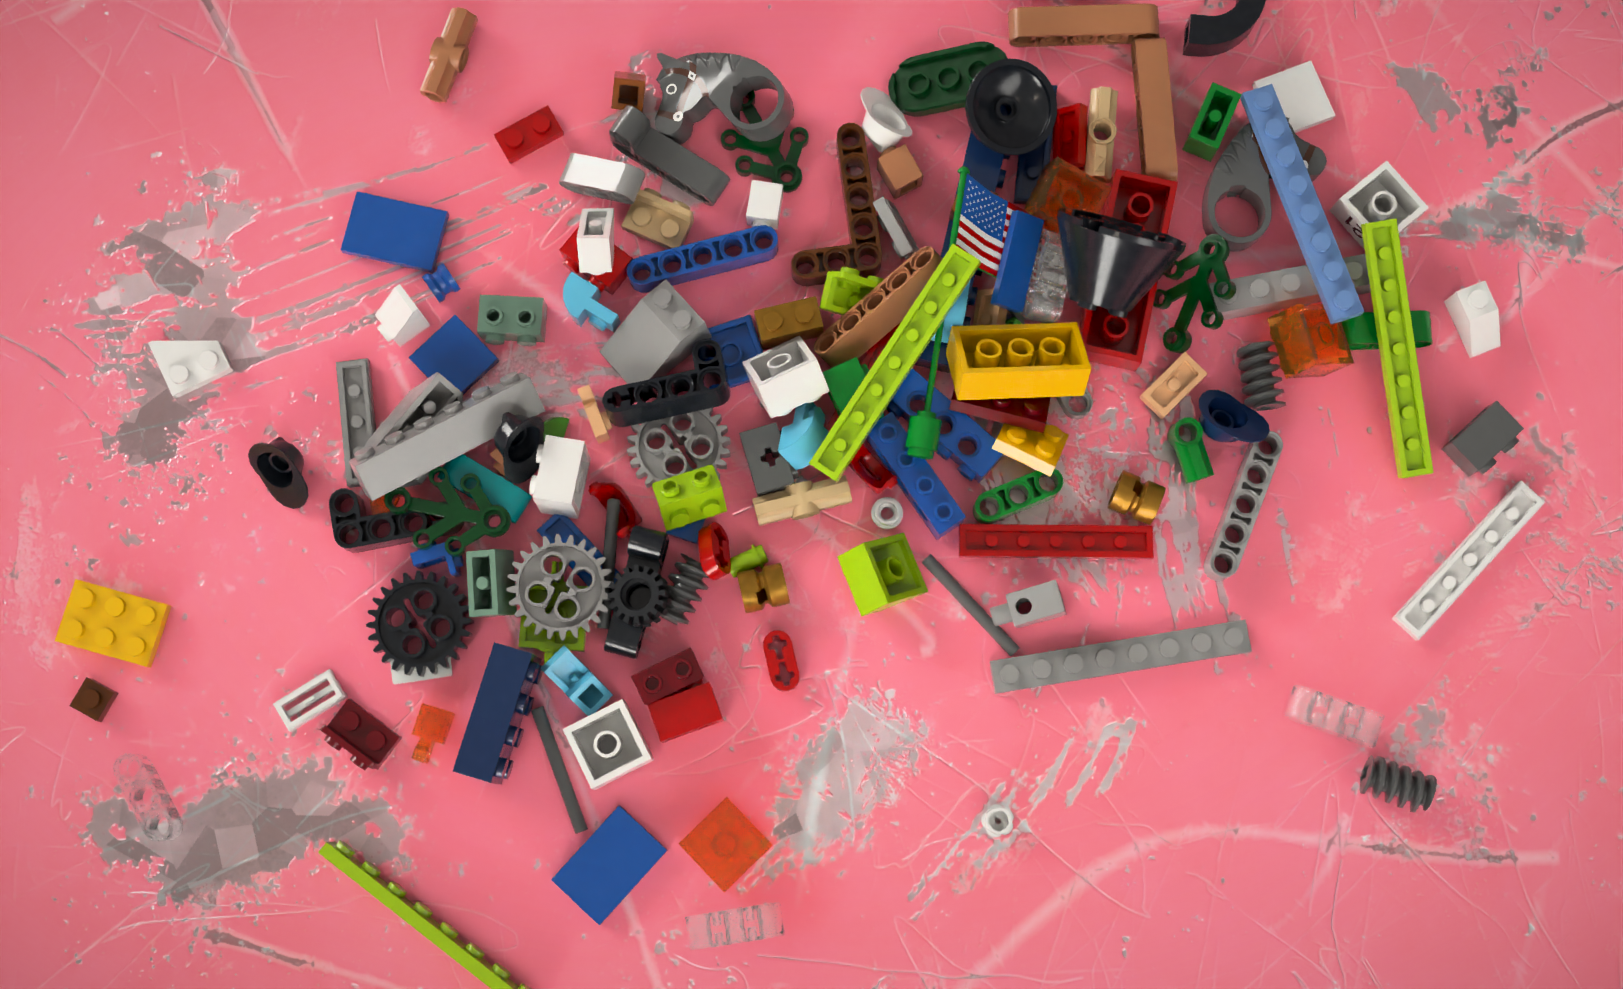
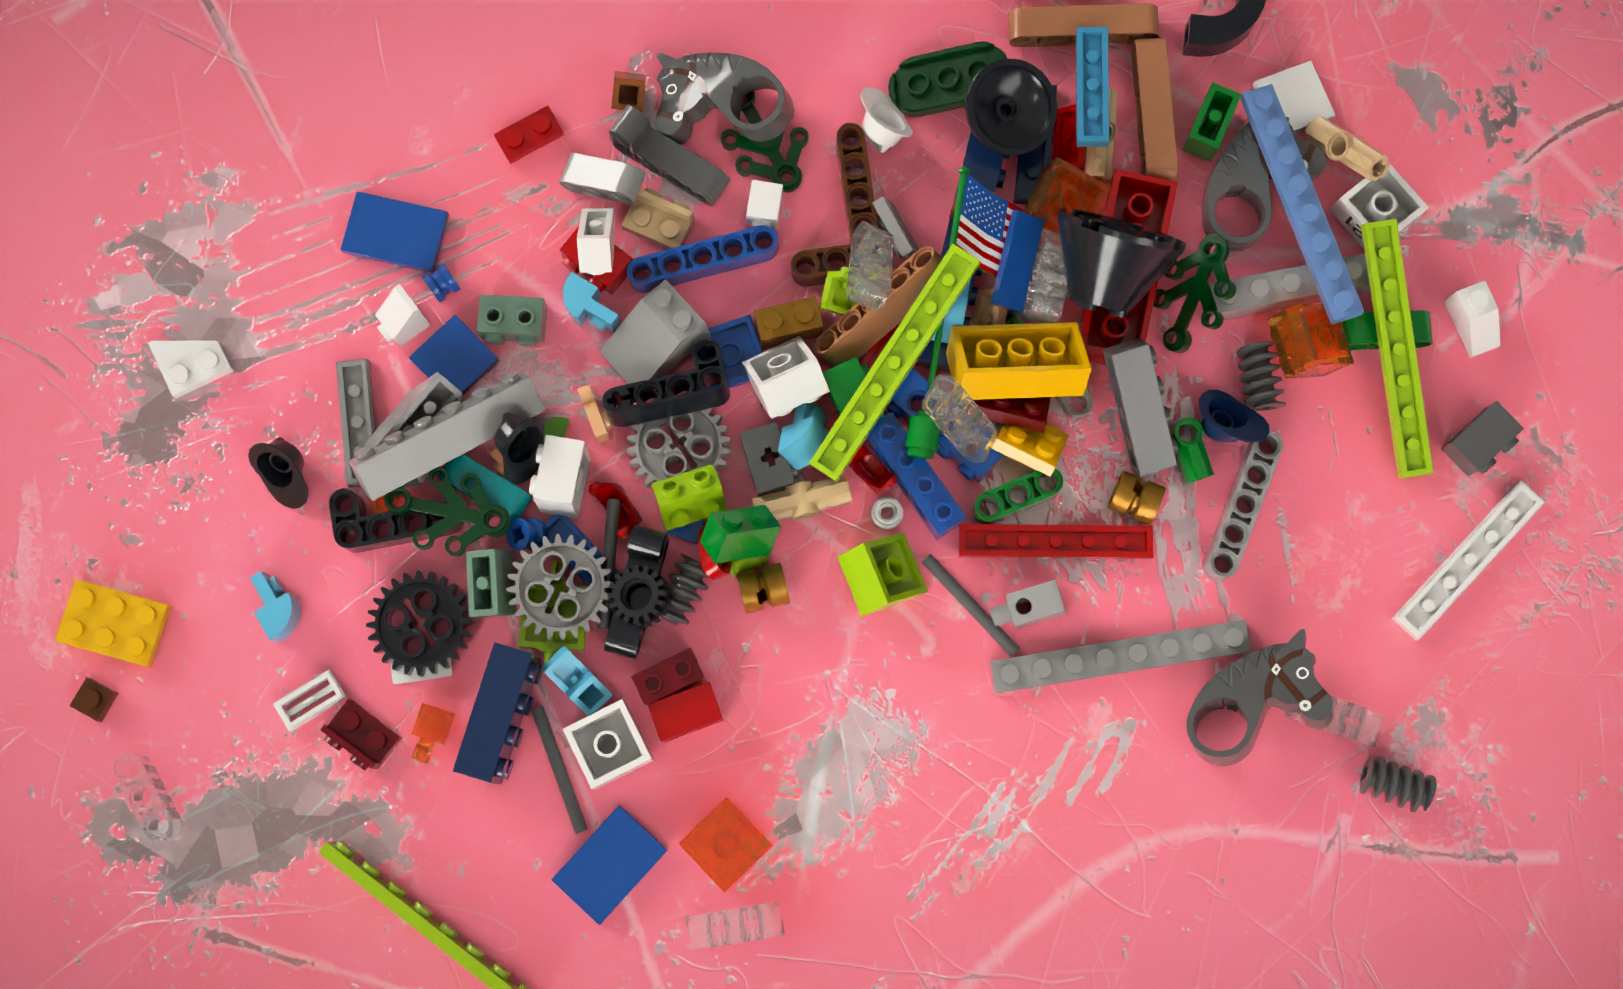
(280, 611): none -> medium azure brick
(436, 555): blue bracket -> none
(449, 55): nougat piece -> none
(524, 532): none -> blue wheel
(740, 533): none -> green brick
(773, 663): red beam -> none
(870, 266): none -> clear beam
(899, 170): nougat brick -> none
(959, 419): none -> clear beam
(997, 811): white plate -> none
(1092, 87): none -> dark azure plate
(1140, 406): none -> brick
(1173, 385): light nougat plate -> none
(1253, 684): none -> dark grey animal
(1347, 148): none -> tan piece

